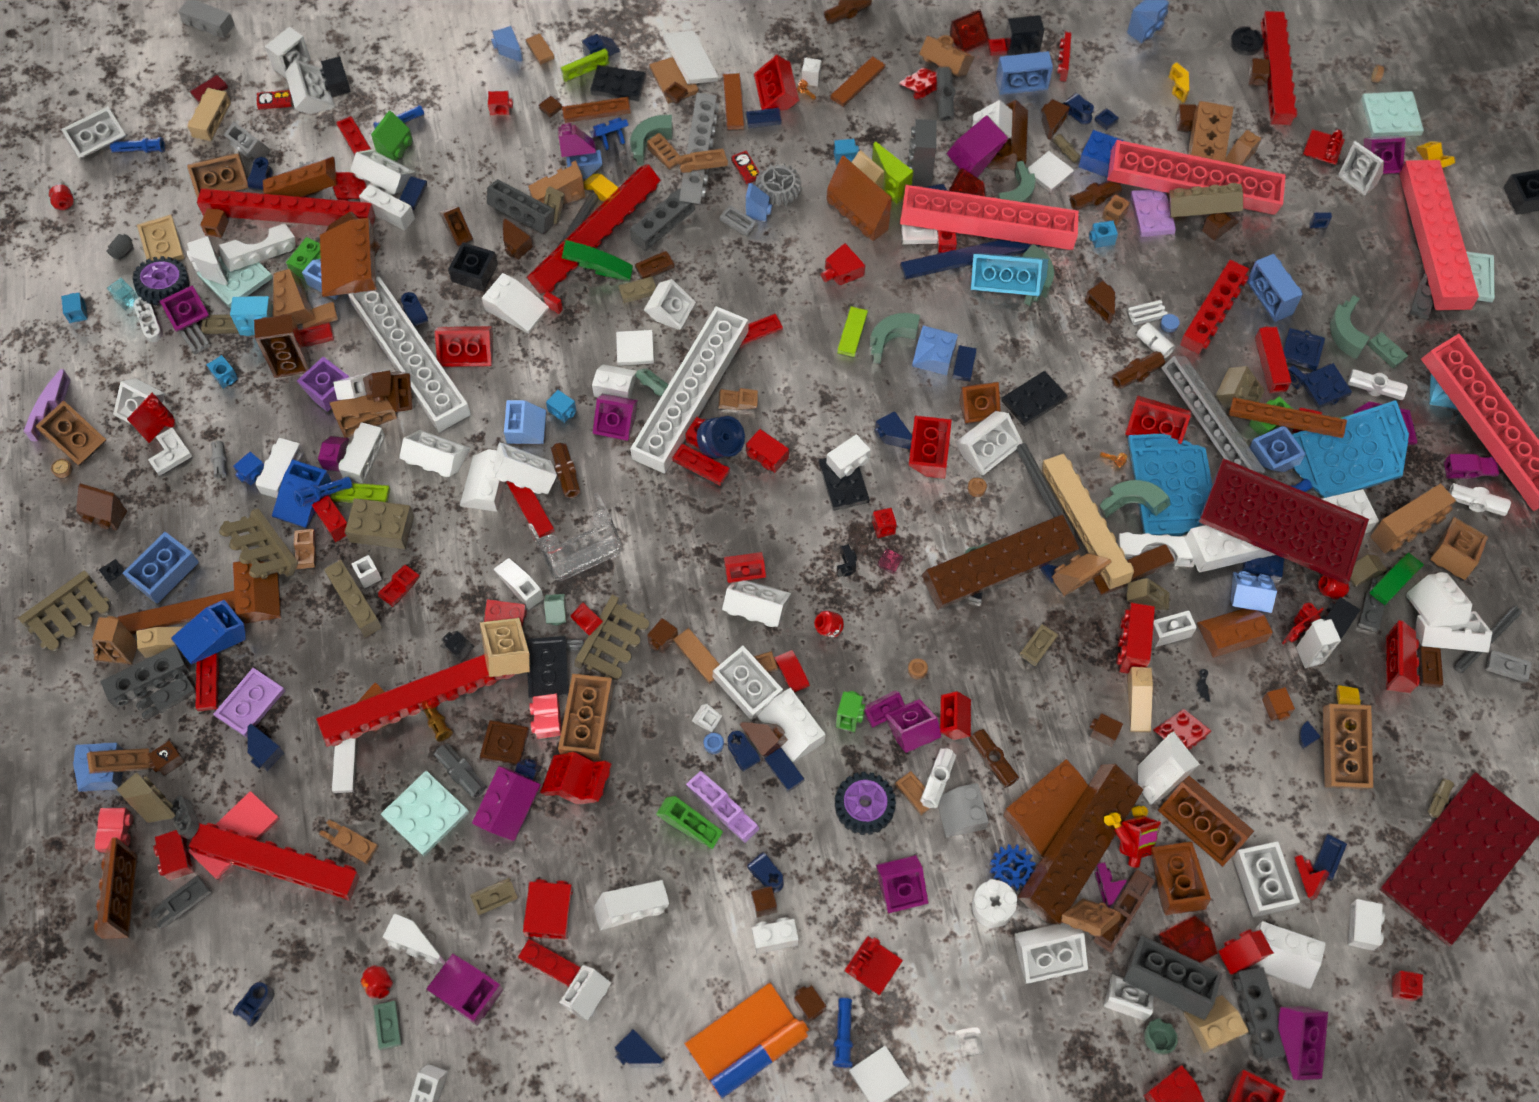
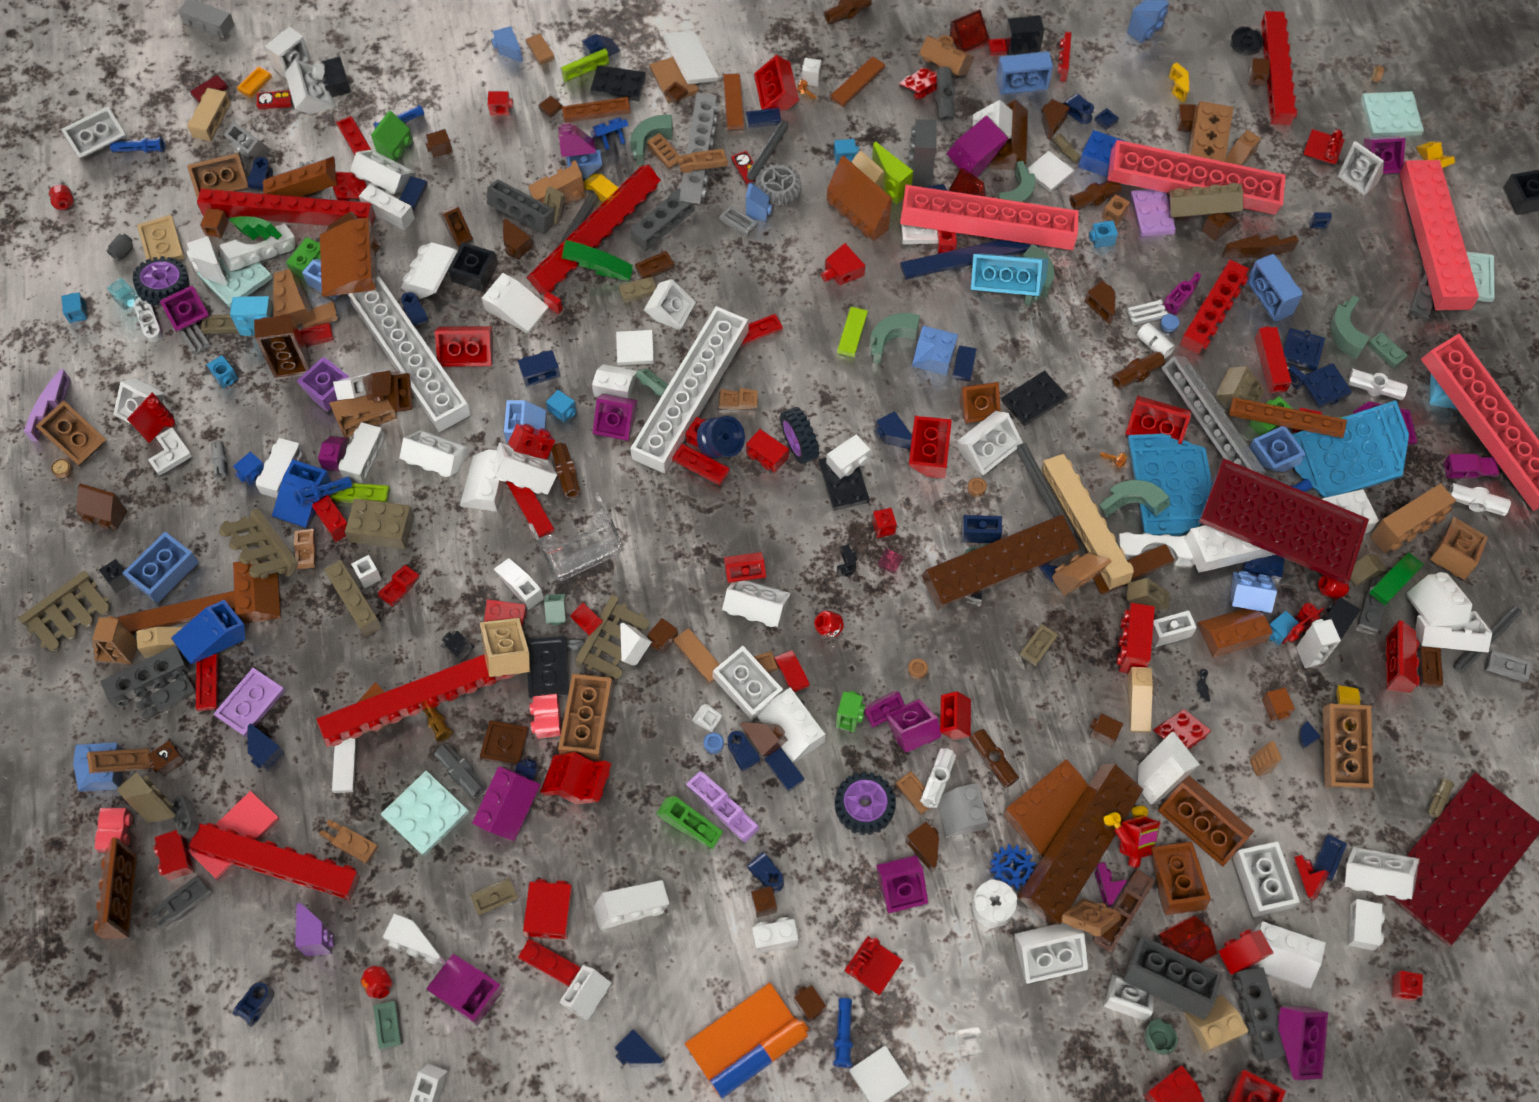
(254, 82): none -> light orange tile
(254, 227): none -> green slope
(311, 934): none -> medium lavender slope
(318, 71): none -> white tile
(428, 269): none -> white slope
(438, 143): none -> reddish brown brick
(531, 441): none -> red brick
(539, 368): none -> dark blue brick
(632, 644): none -> white slope
(767, 150): none -> dark grey axle
(799, 435): none -> black wheel
(925, 843): none -> reddish brown slope
(981, 529): none -> dark blue brick
(1181, 295): none -> magenta piece
(1256, 248): none -> reddish brown slope
(1265, 759): none -> medium nougat slope
(1281, 627): none -> dark azure brick
(1381, 873): none -> white slope

